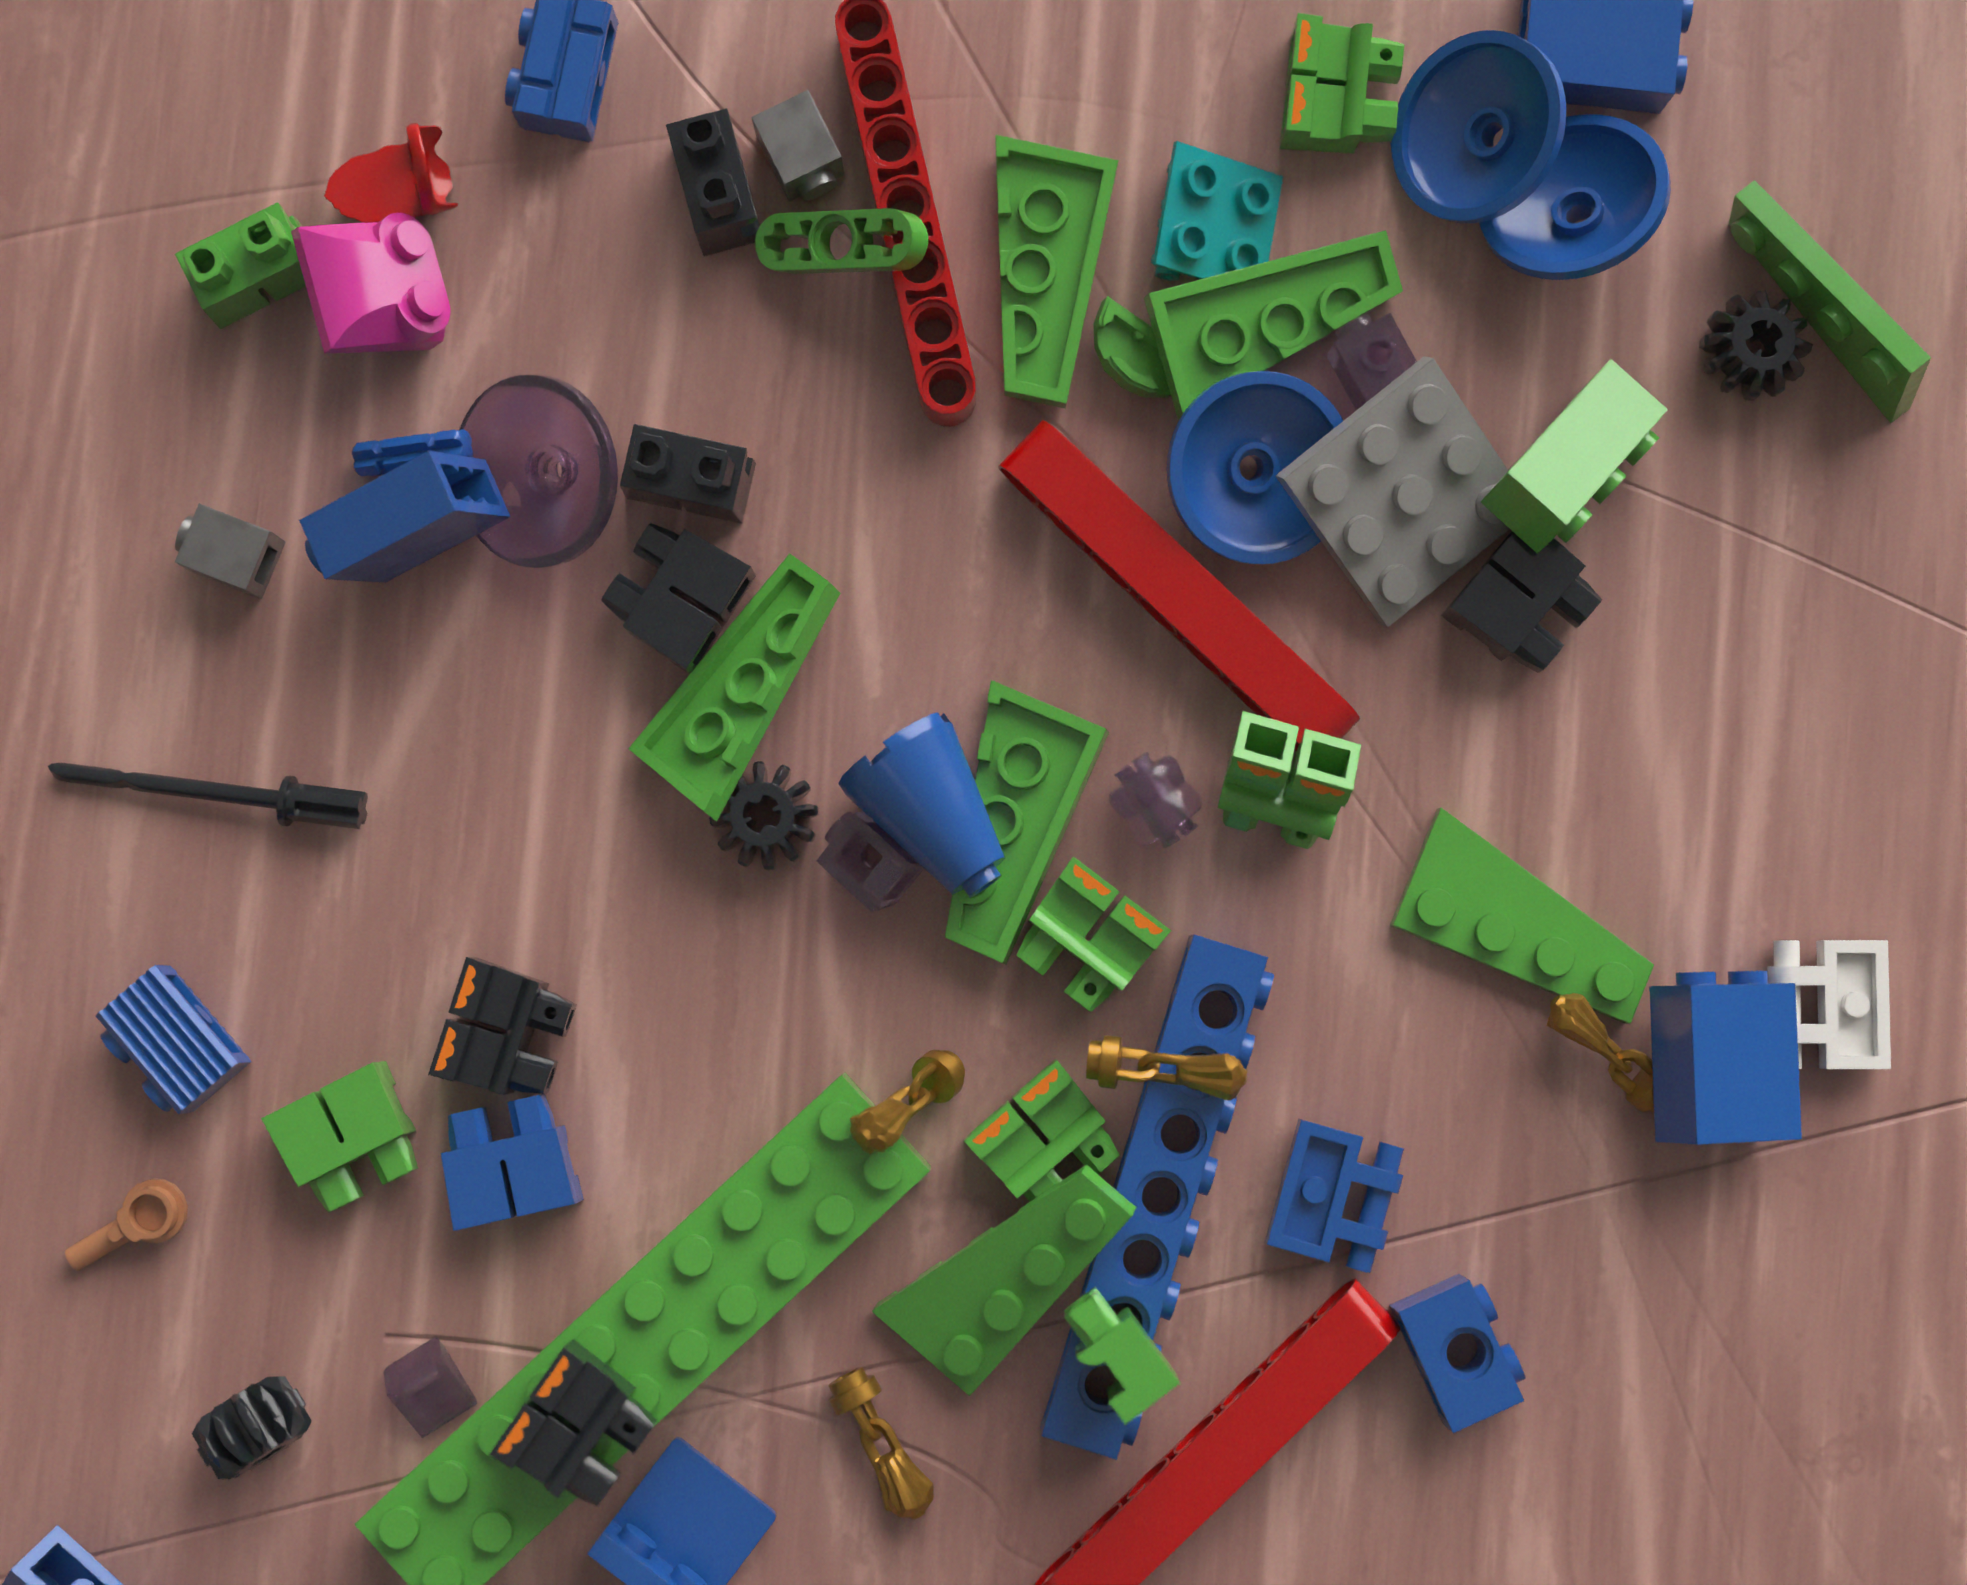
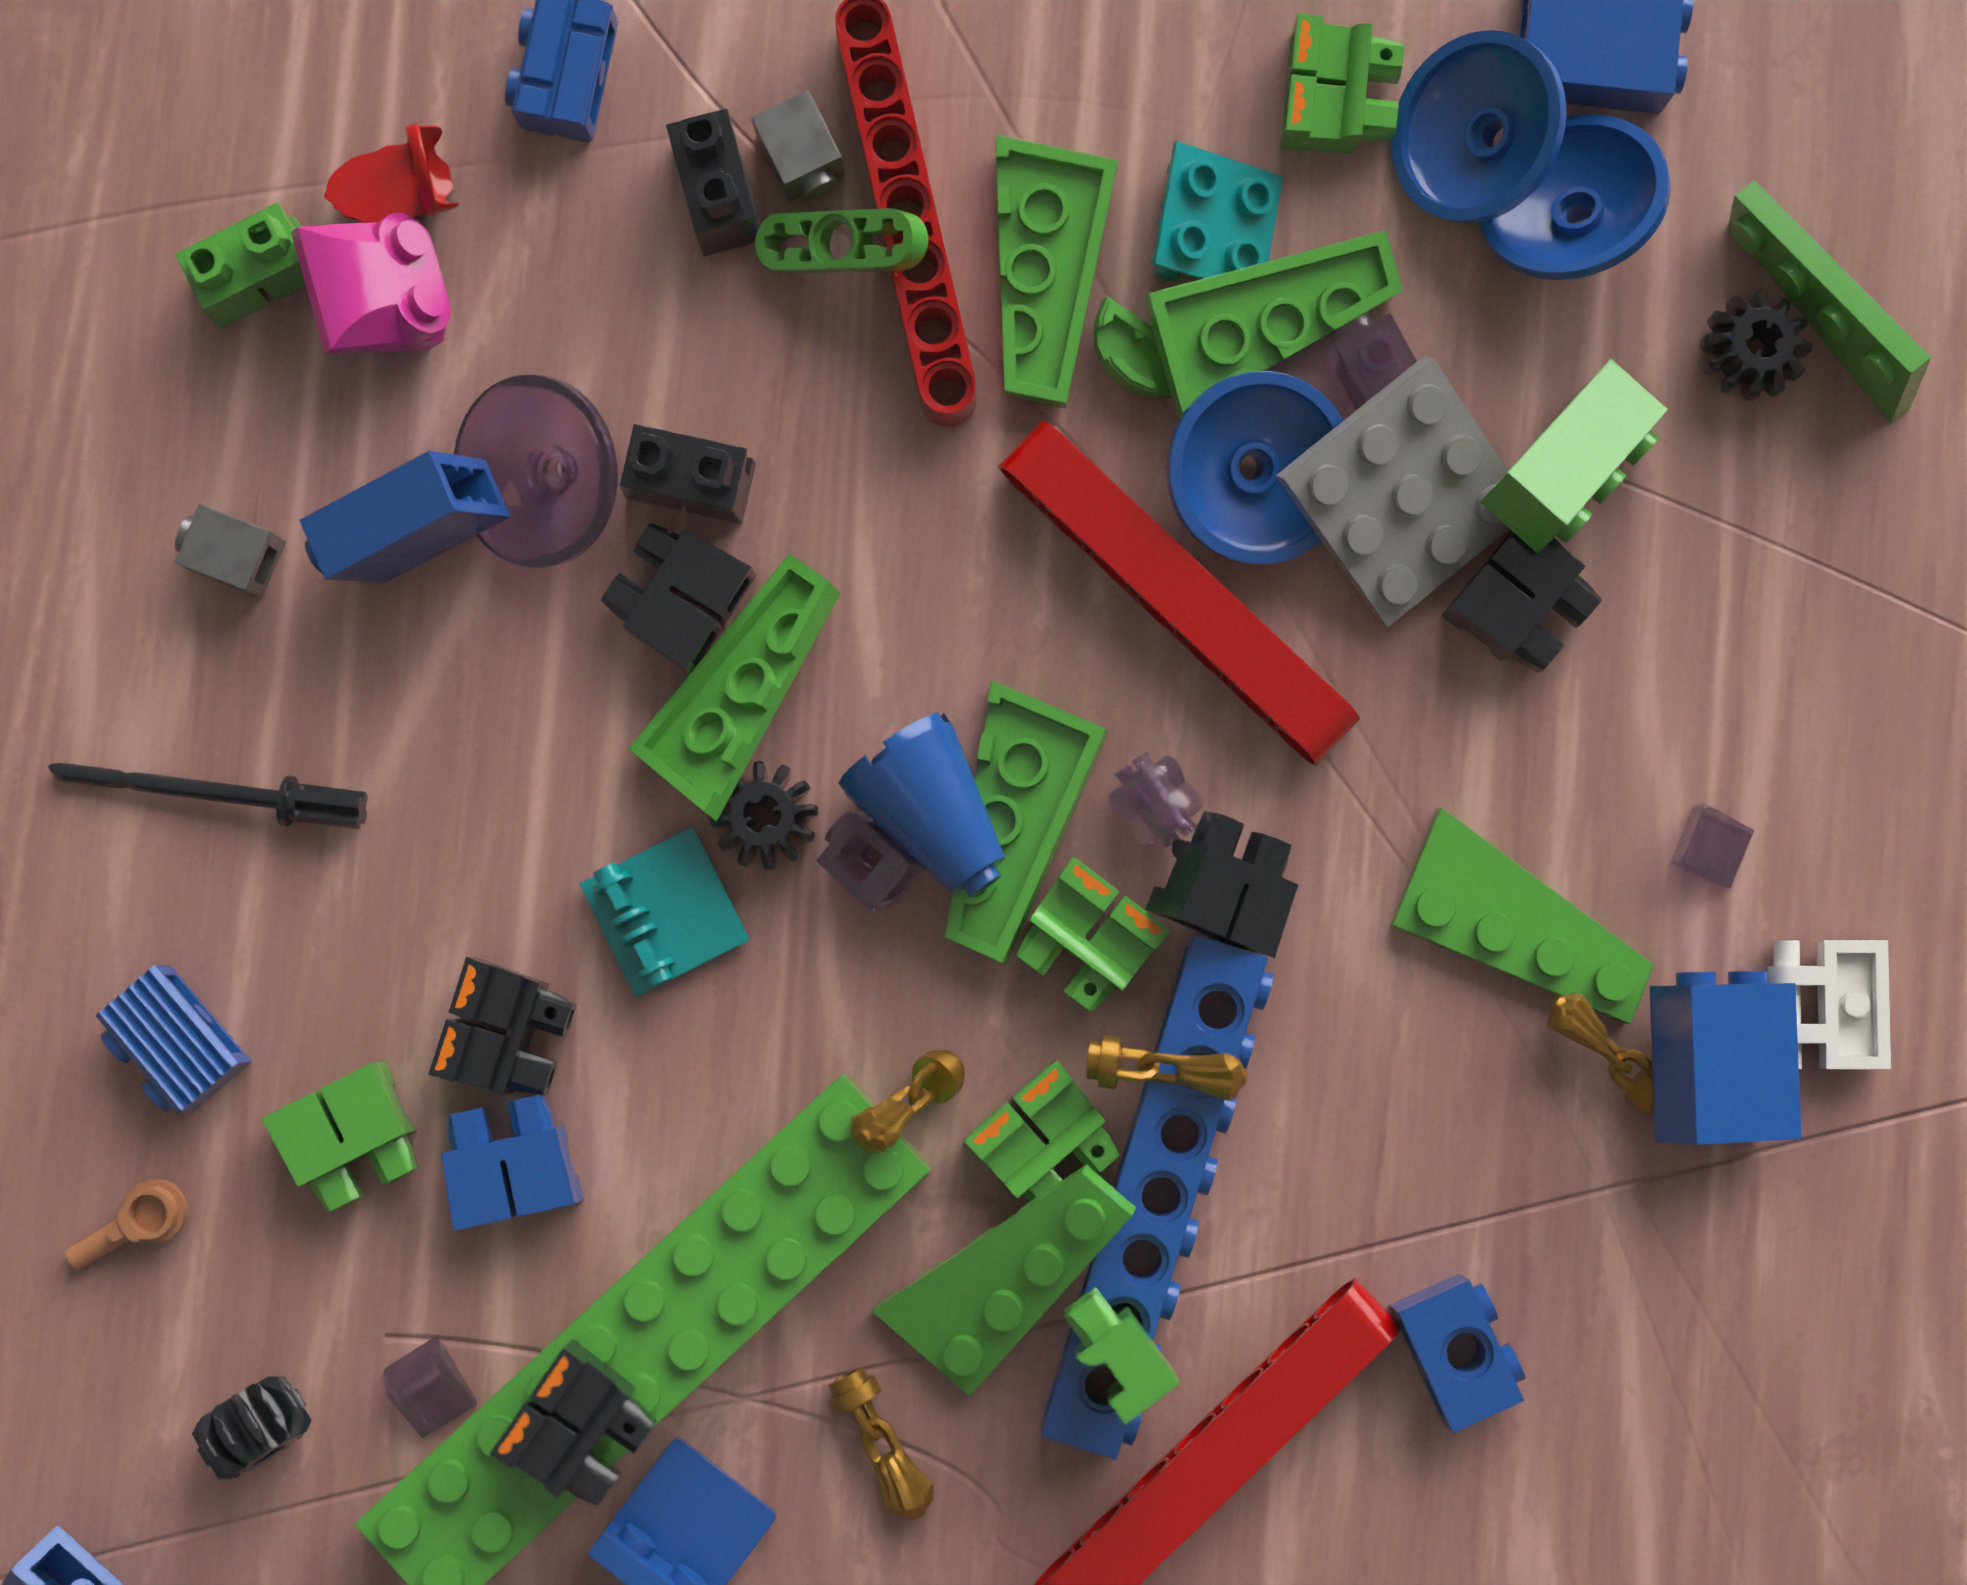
(383, 456): blue axle -> none
(664, 911): none -> teal hinge
(1228, 896): none -> black hips
(1297, 795): bright green hips -> none
(1316, 1190): blue plate -> none
(1712, 845): none -> clear purple slope

